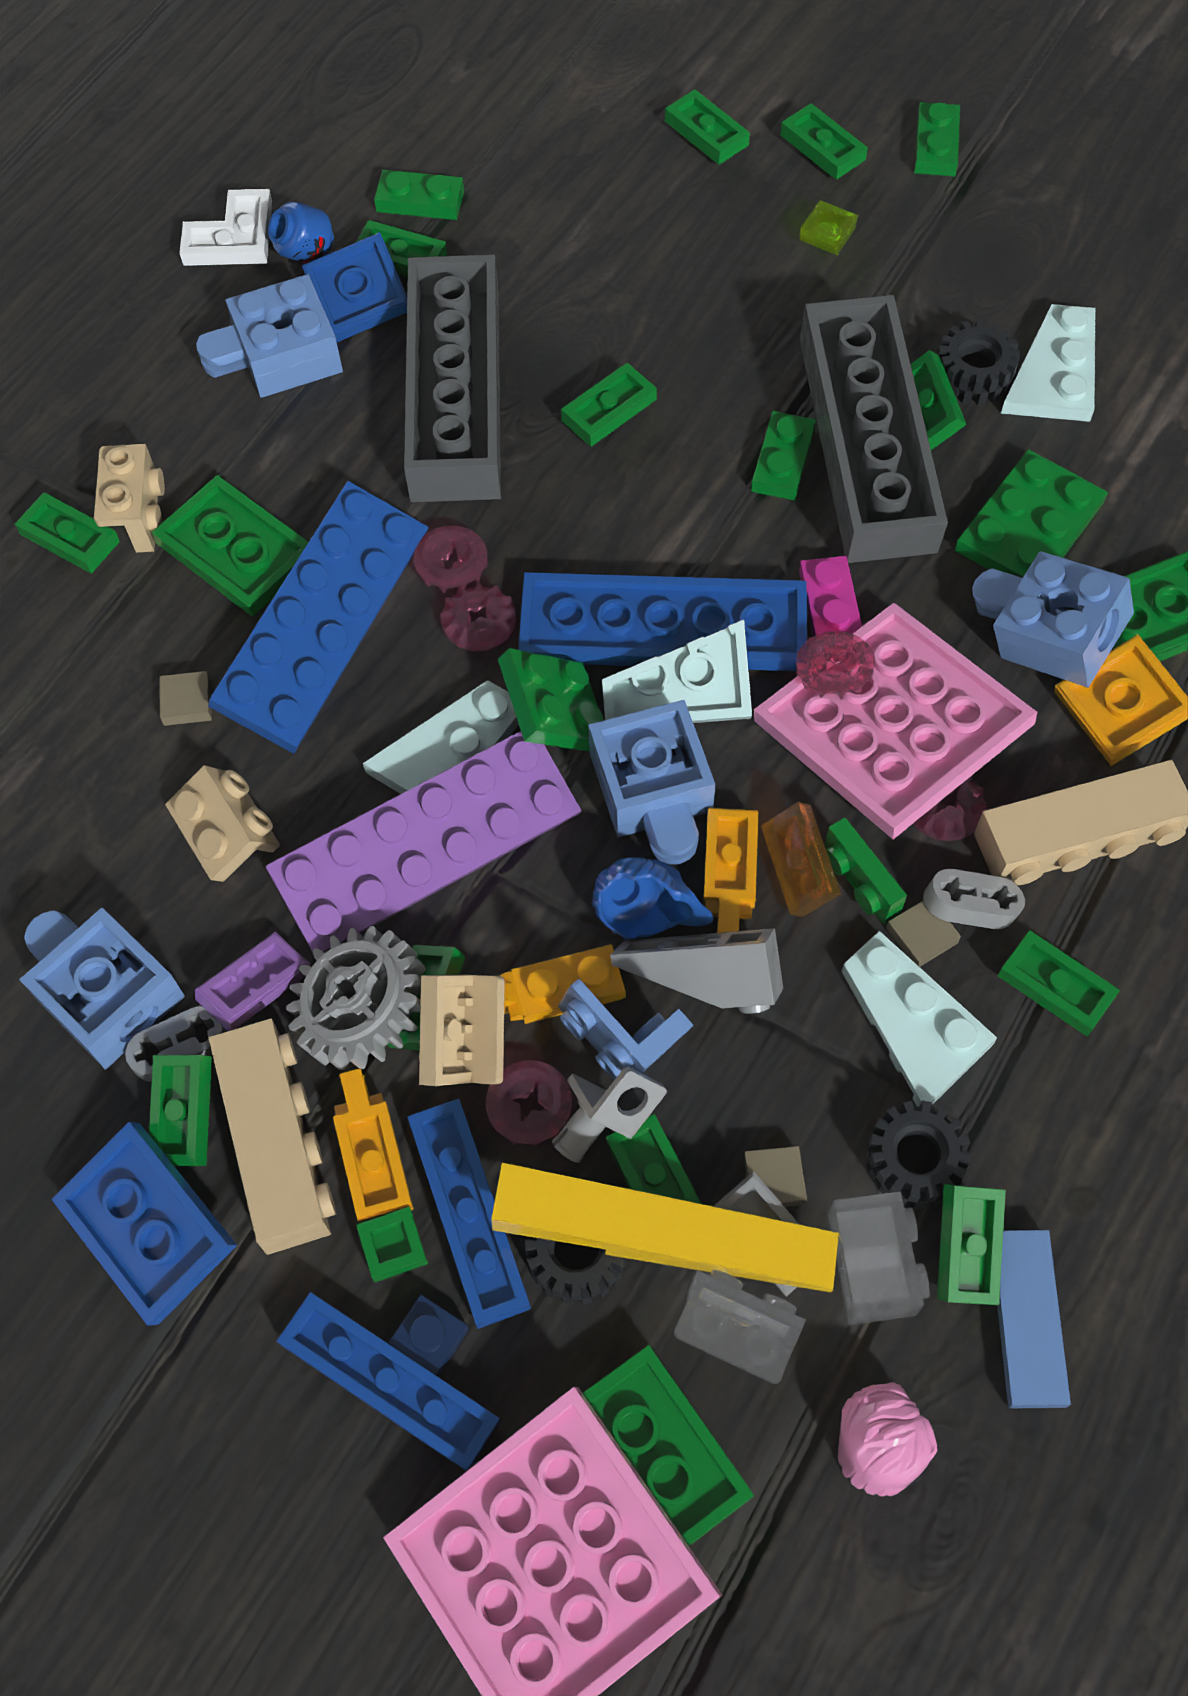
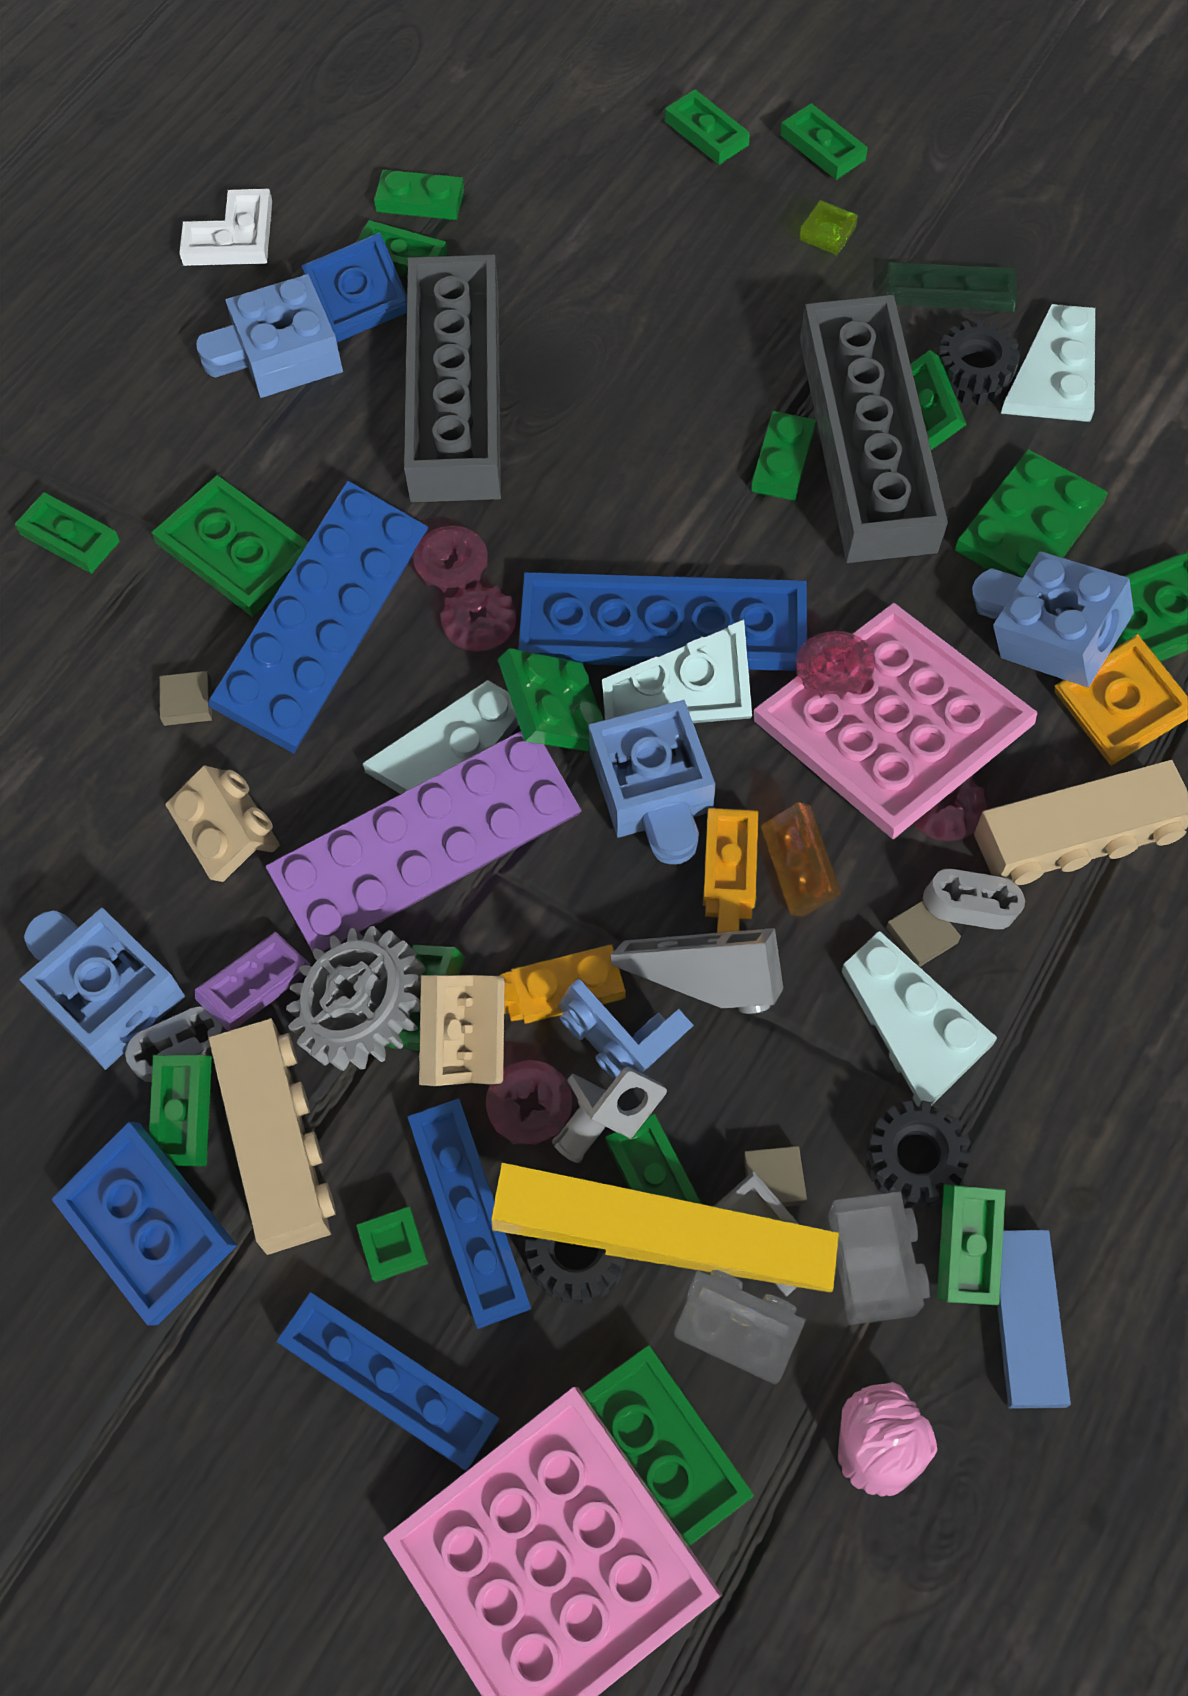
(129, 493): tan bracket -> none
(300, 232): blue head -> none
(370, 1151): light orange hinge -> none
(429, 1335): dark blue plate -> none
(608, 404): green plate -> none
(645, 899): blue hair -> none
(830, 595): dark pink plate -> none
(872, 883): green plate -> none
(937, 139): green plate -> none
(952, 286): none -> clear green tile
(1058, 983): green plate -> none

